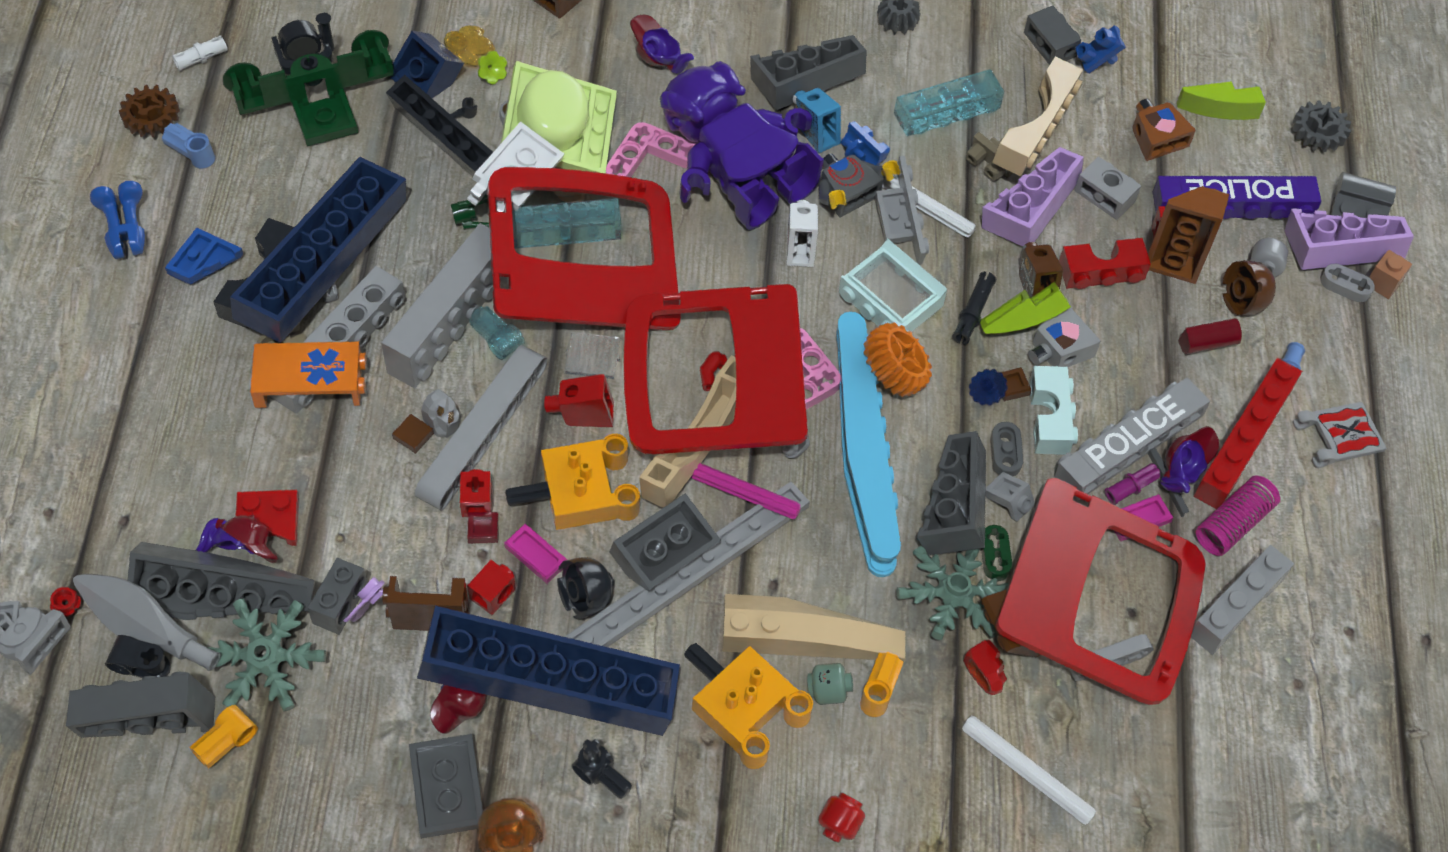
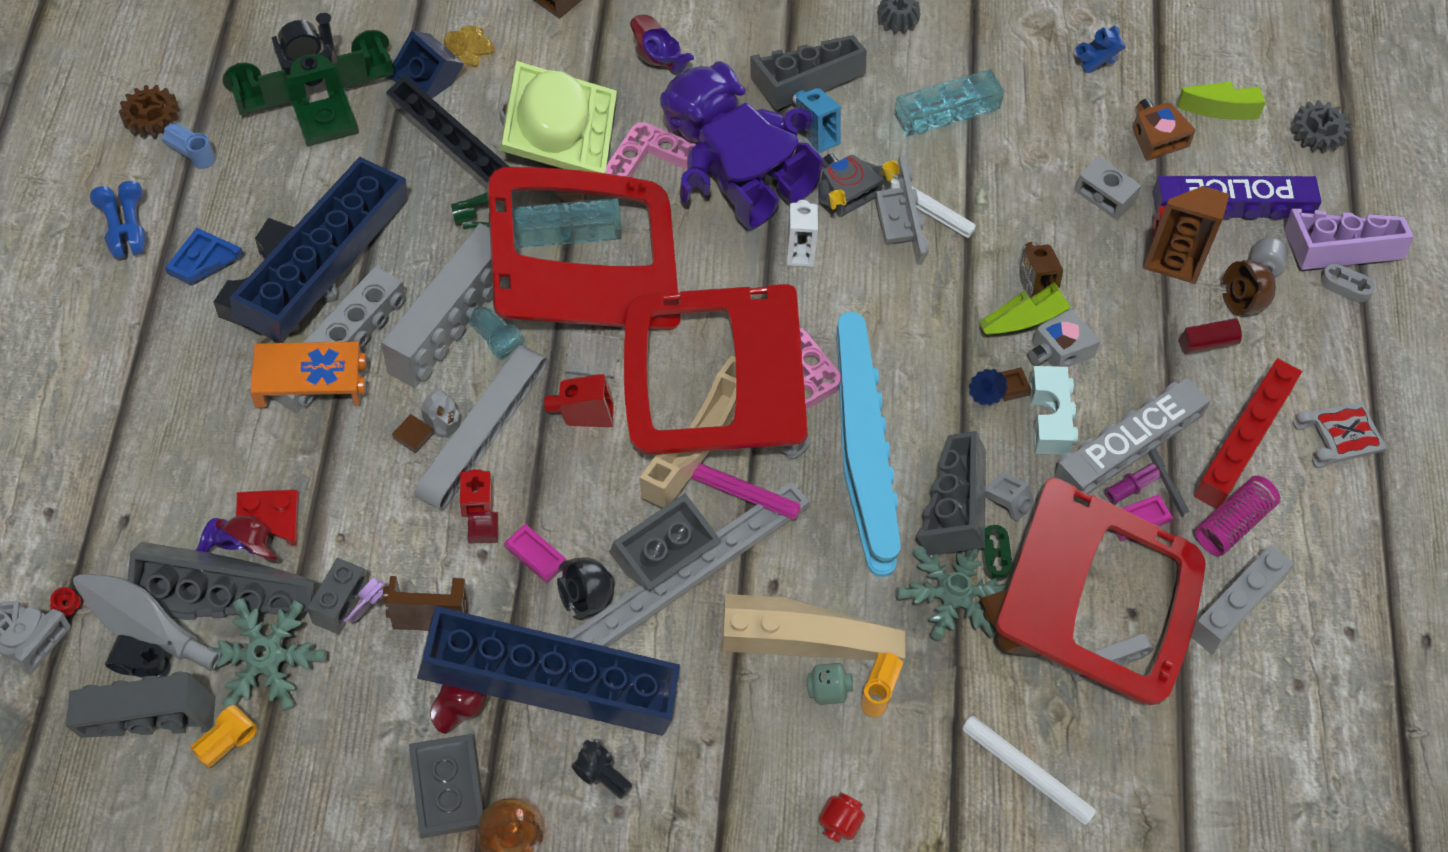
(199, 53): white pin -> none
(467, 110): black hand -> none
(492, 67): lime plant -> none
(492, 586): red brick -> none
(519, 149): white tile -> none
(580, 484): light orange piece -> none
(708, 368): red arm -> none
(744, 700): light orange piece -> none
(860, 143): blue hips -> none
(892, 289): light aqua window -> none
(897, 359): orange gear -> none
(971, 315): black pin -> none
(985, 150): dark tan hips -> none
(986, 667): red rock -> none
(1008, 451): dark grey plate -> none
(1021, 143): tan arch -> none
(1030, 204): lavender wedge -> none
(1052, 34): dark grey brick -> none
(1083, 269): red arch -> none
(1188, 459): dark purple hair -> none
(1294, 354): medium blue pin -> none
(1362, 196): dark grey brick -> none
(1389, 273): nougat brick -> none

